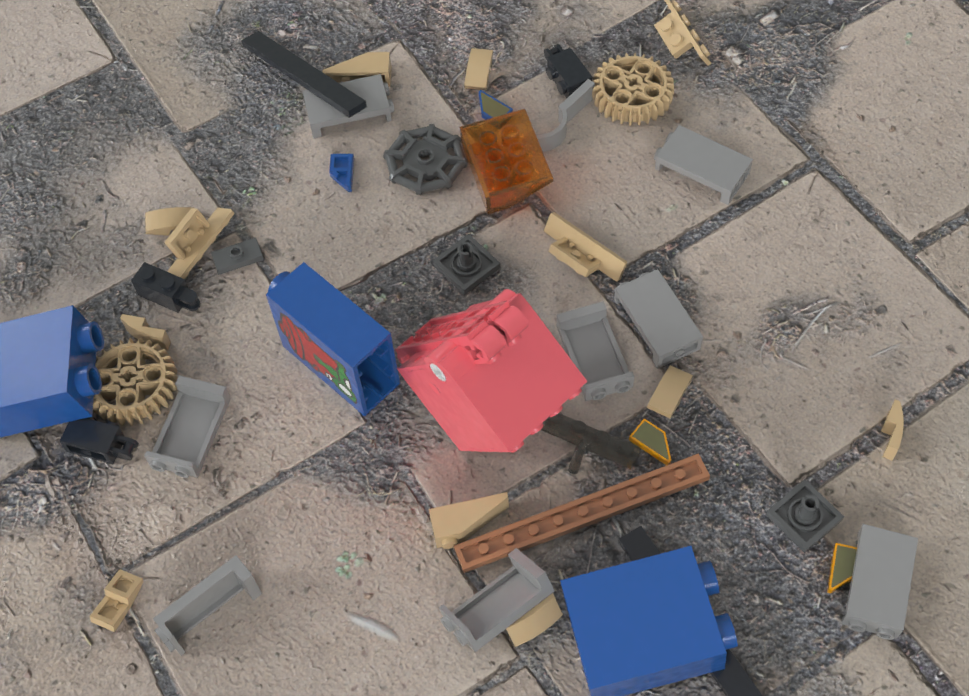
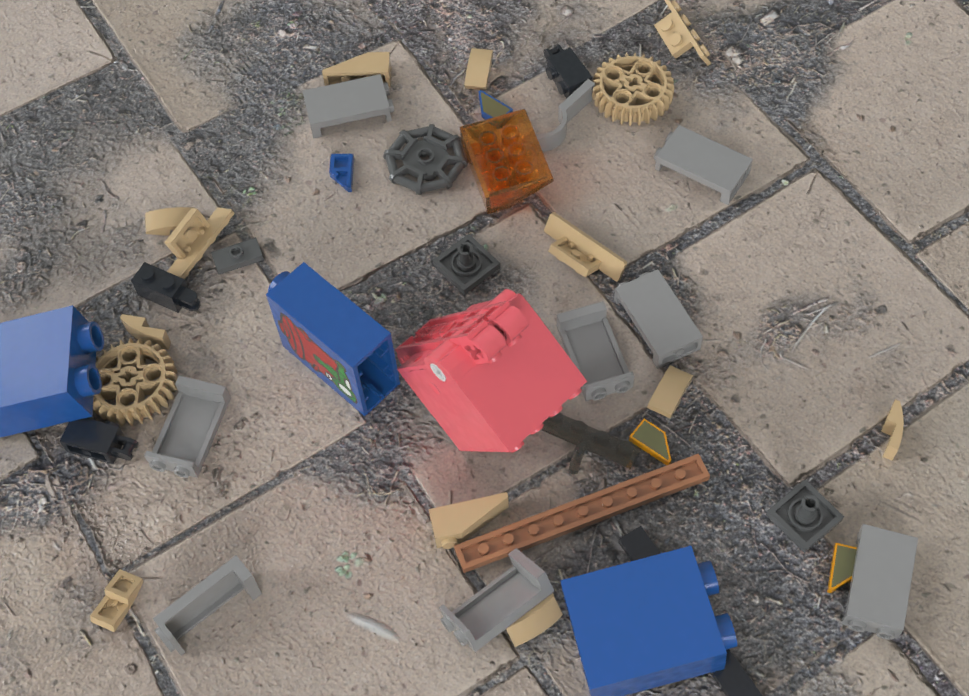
(304, 74): black tile -> none

